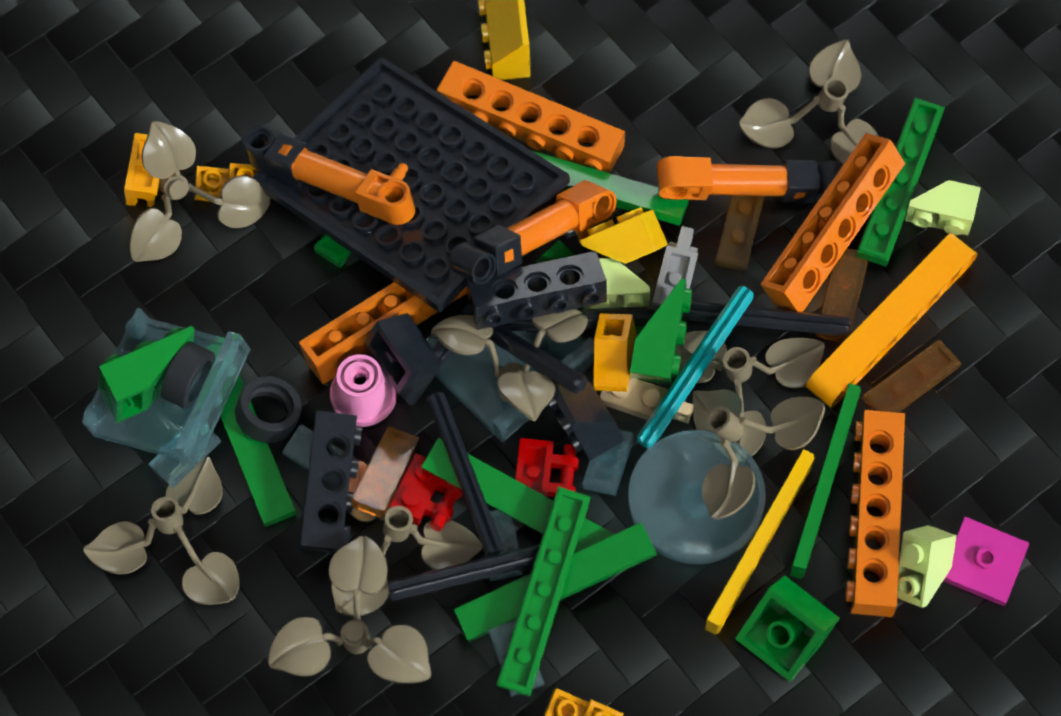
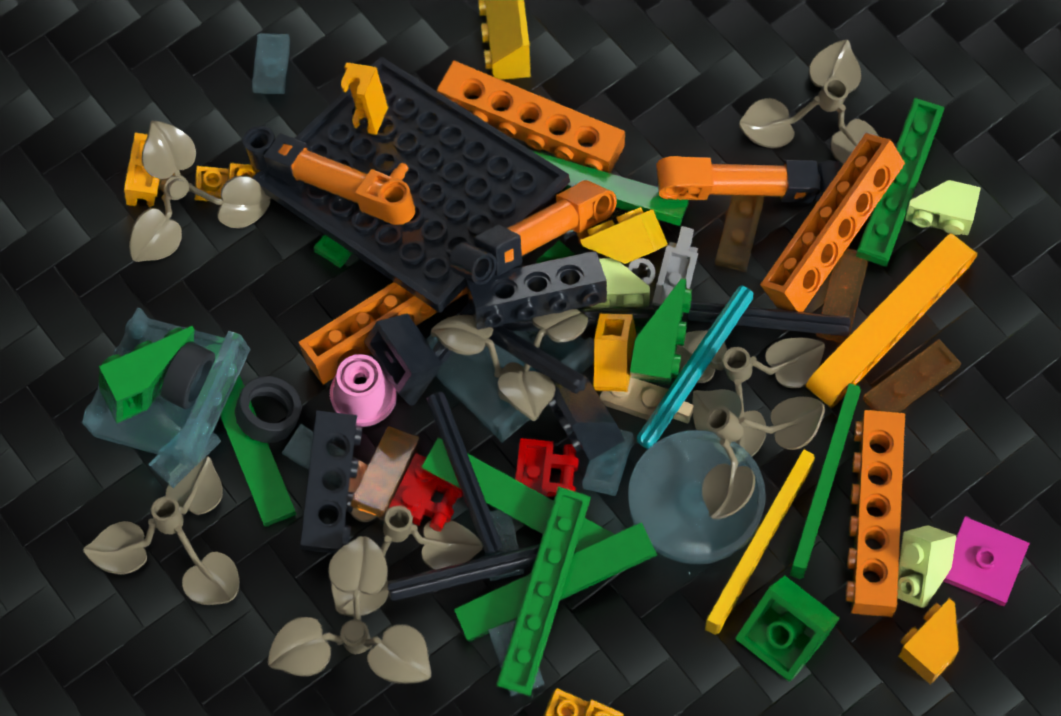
(271, 63): none -> clear light blue plate
(367, 95): none -> light orange hinge
(648, 266): none -> light grey bush
(934, 645): none -> light orange slope

